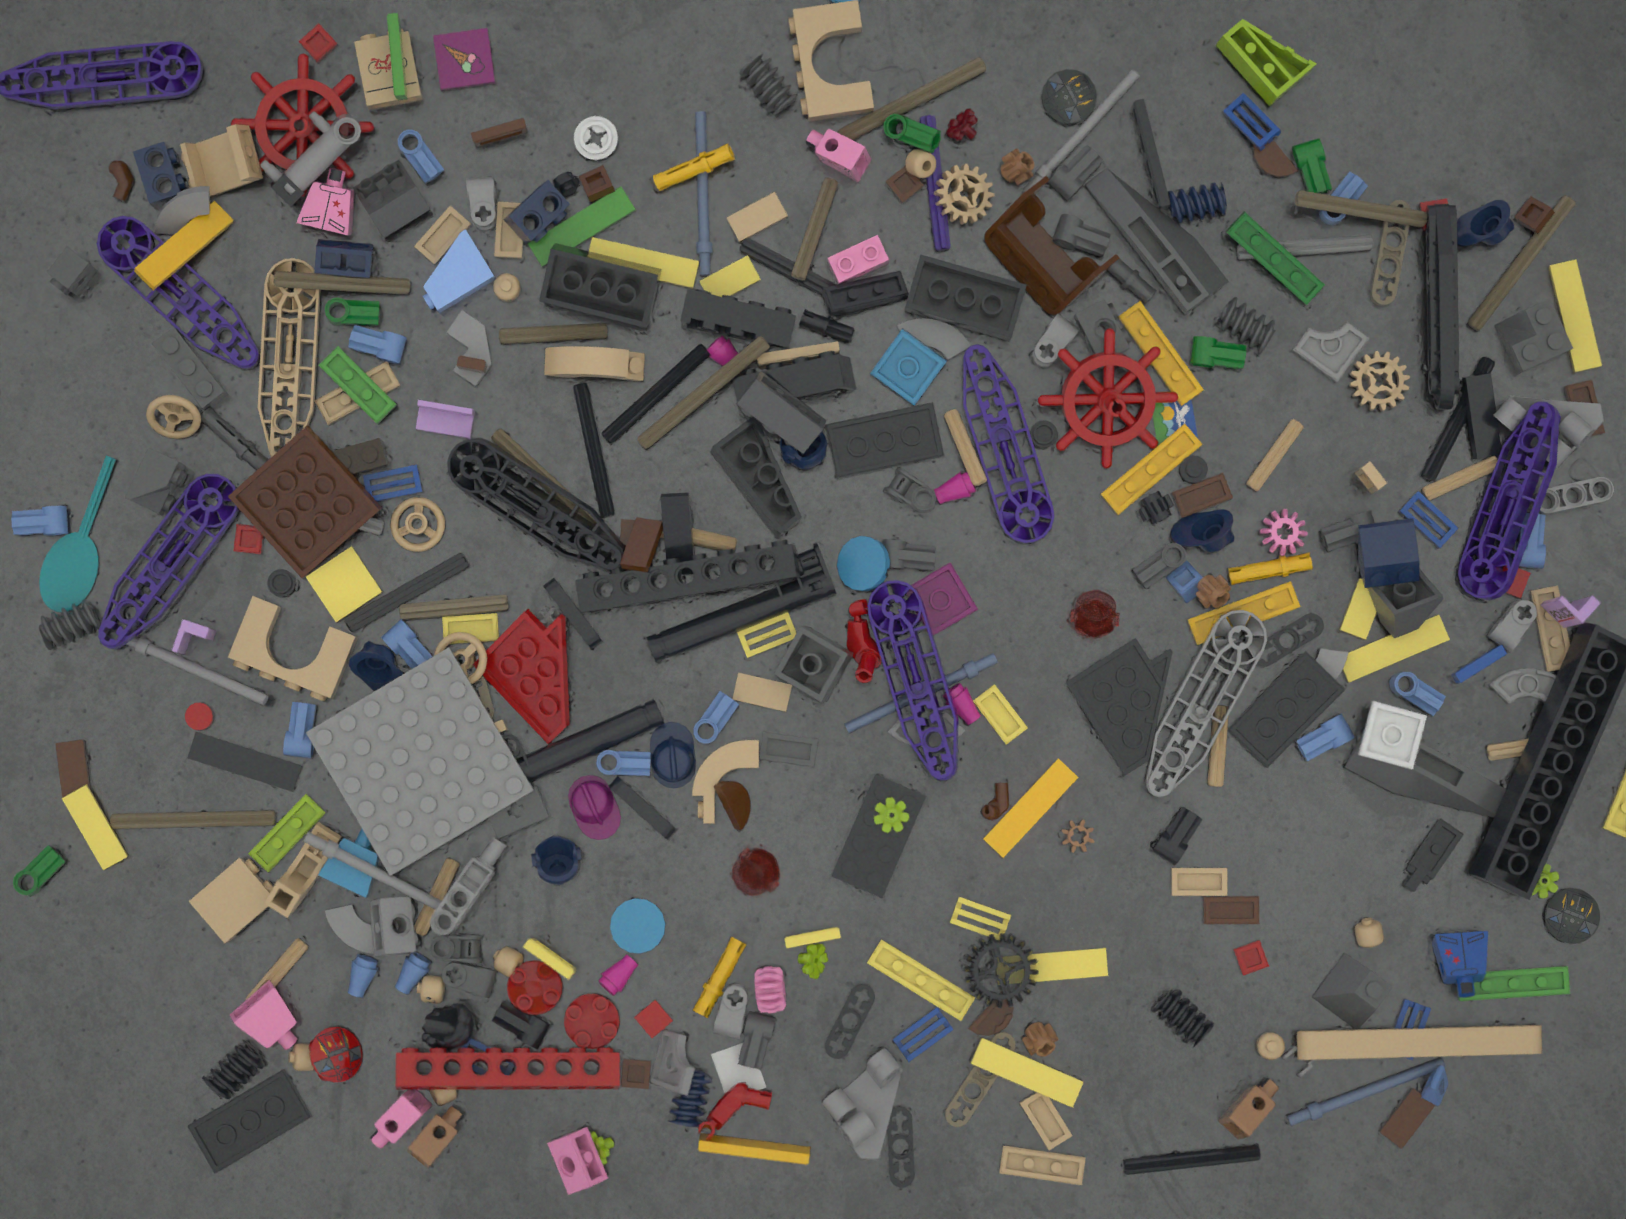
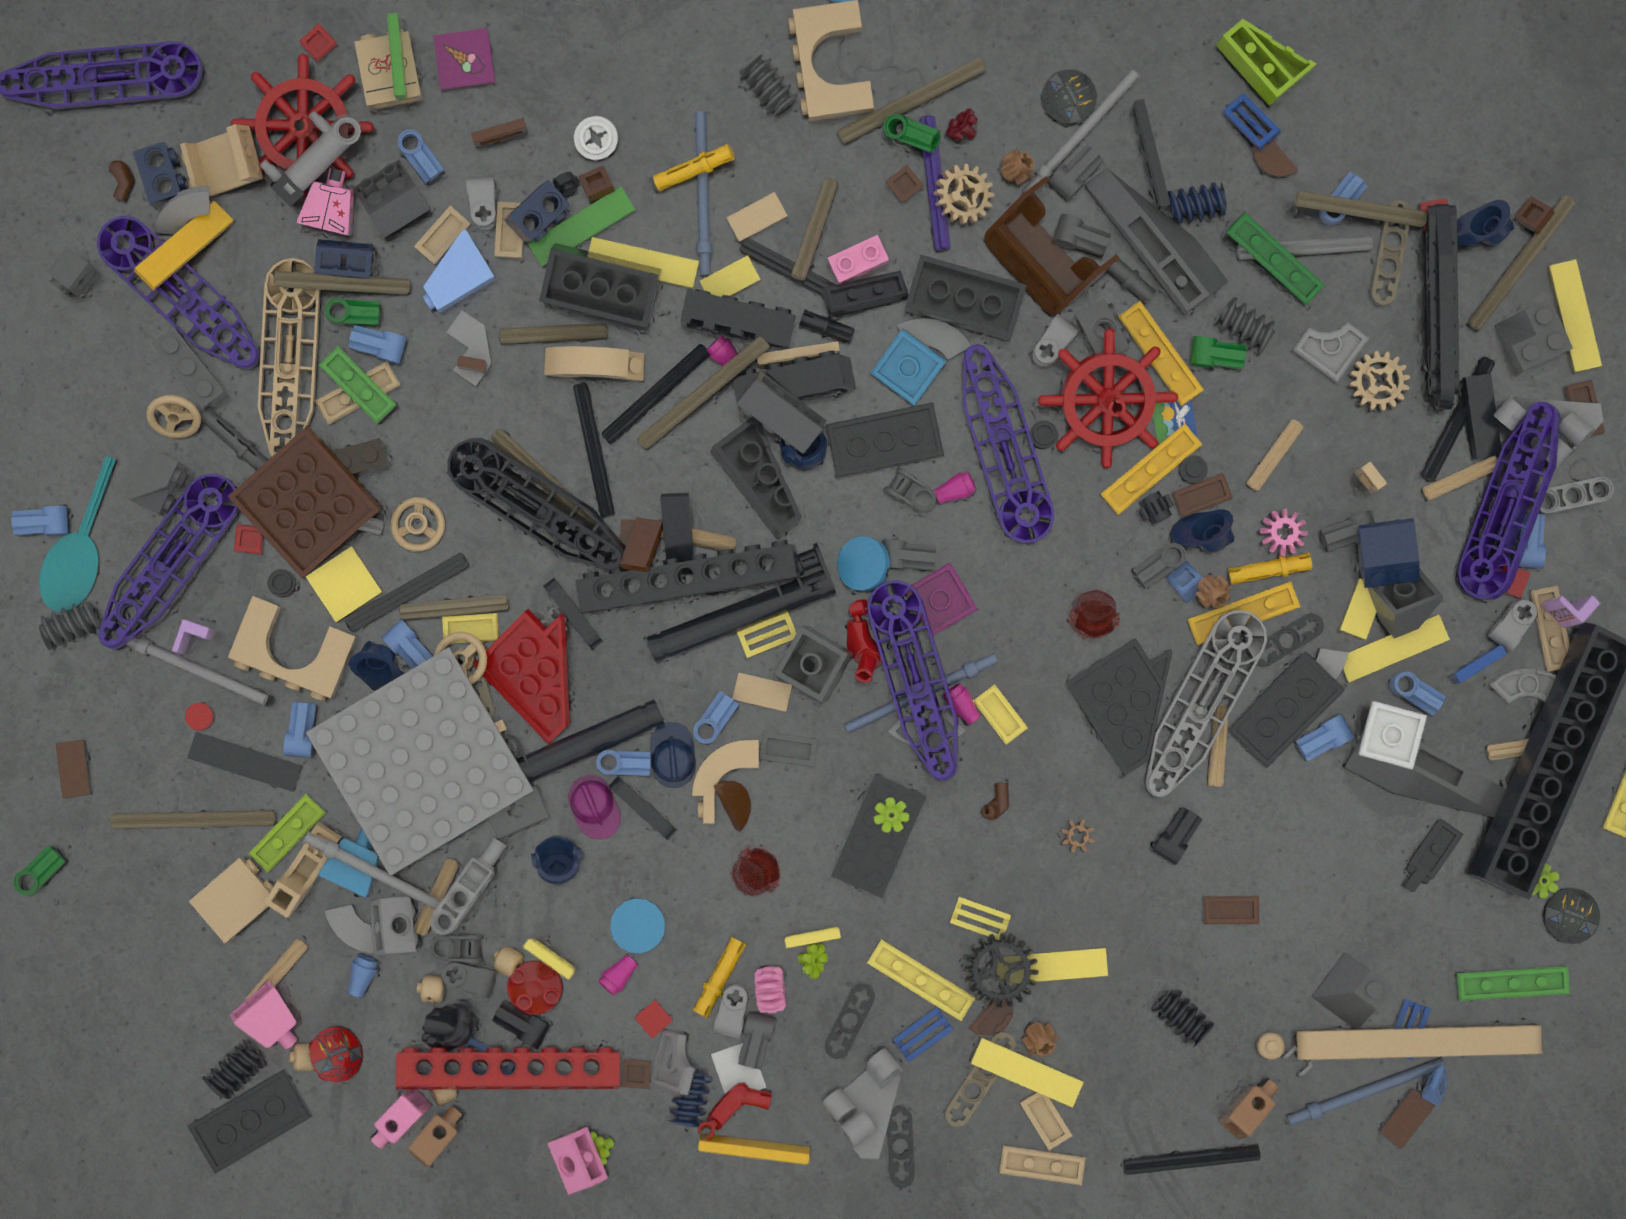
(94, 827): light yellow tile -> none
(412, 971): medium blue cone -> none
(416, 479): blue tile -> none
(445, 419): lavender panel -> none
(506, 287): tan piece -> none
(591, 1021): red dish -> none
(848, 158): bright pink torso -> none
(920, 163): tan piece -> none
(965, 447): tan axle -> none
(1030, 808): yellow tile -> none
(1198, 881): tan tile -> none
(1251, 957): red tile -> none
(1310, 159): green piece -> none
(1369, 933): tan piece -> none
(1435, 511): blue tile -> none
(1462, 959): blue torso -> none

